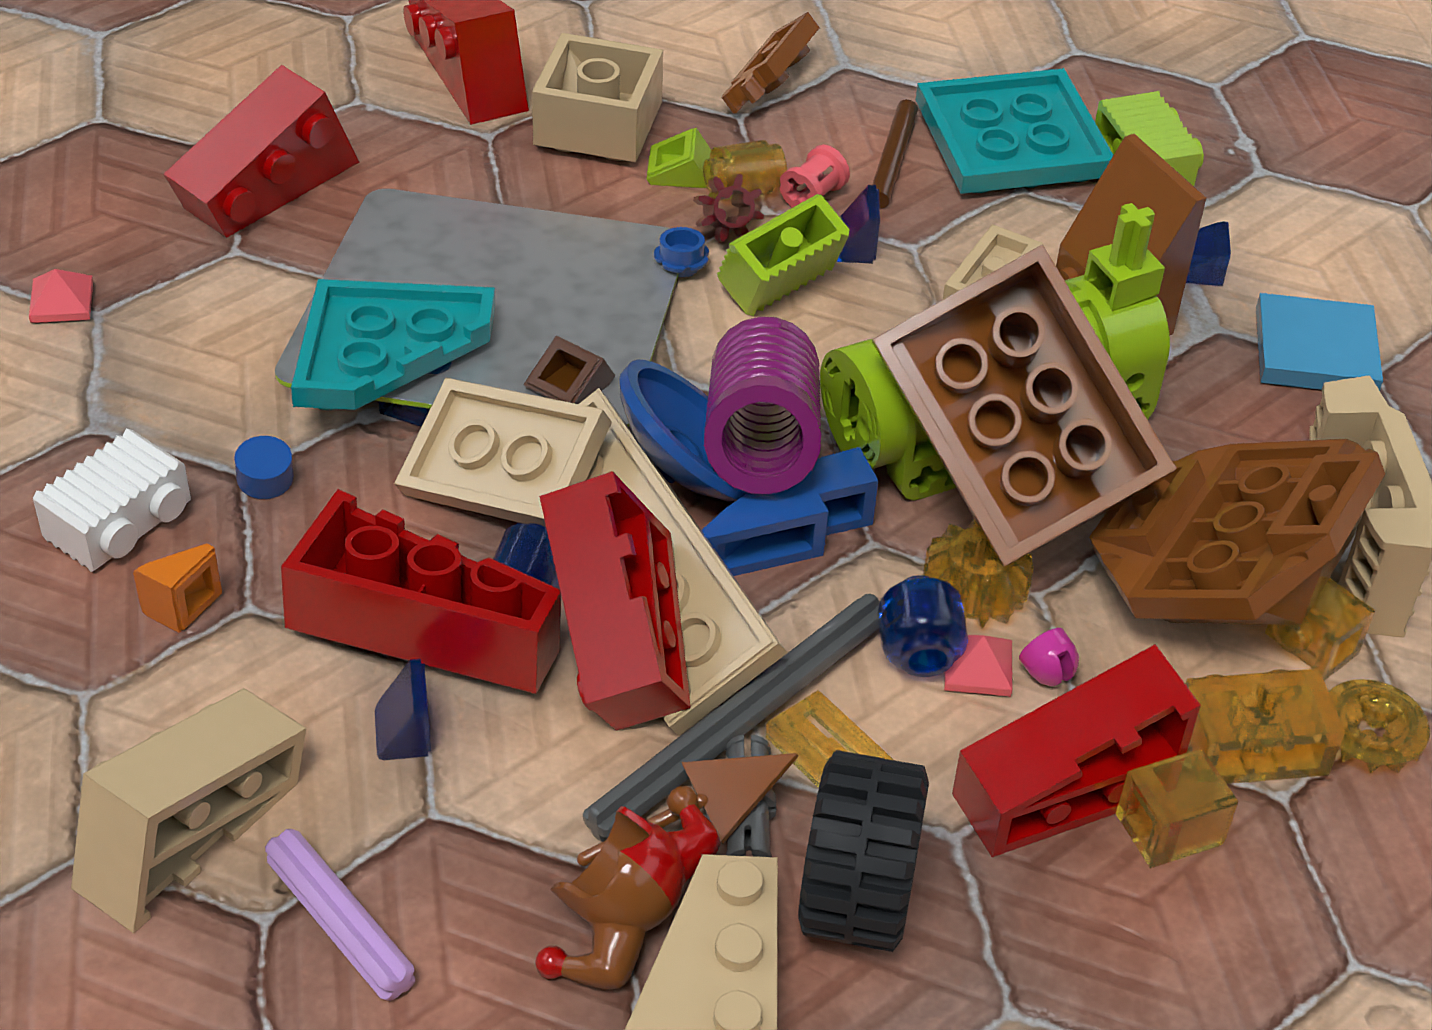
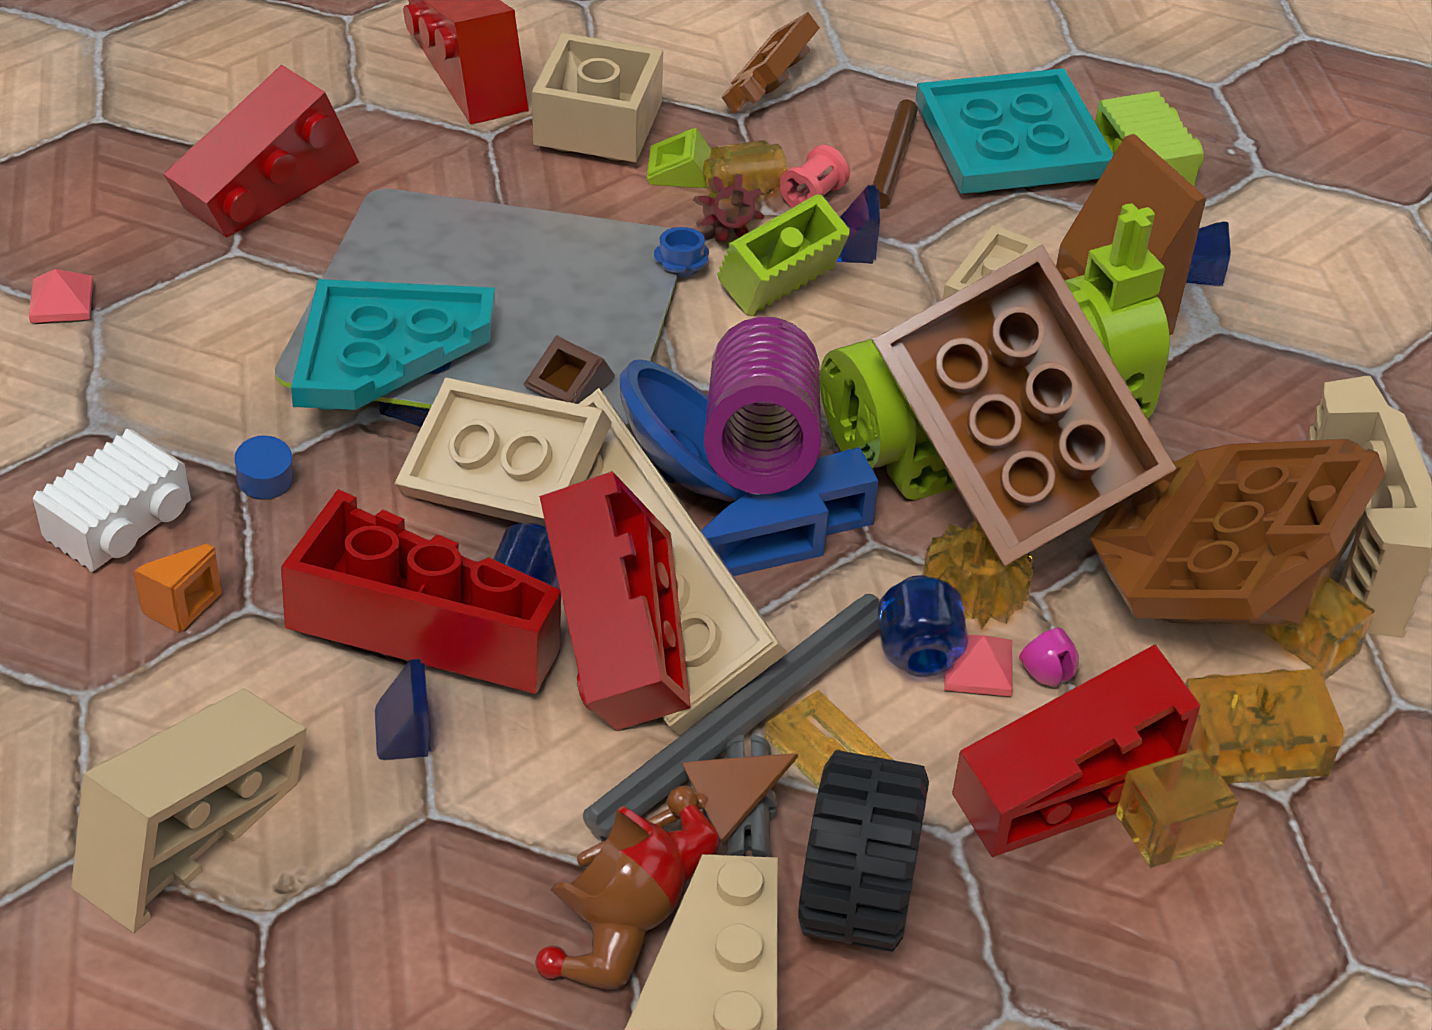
(340, 915): lavender axle -> none
(1315, 341): dark azure tile -> none
(1380, 706): clear yellow gear -> none

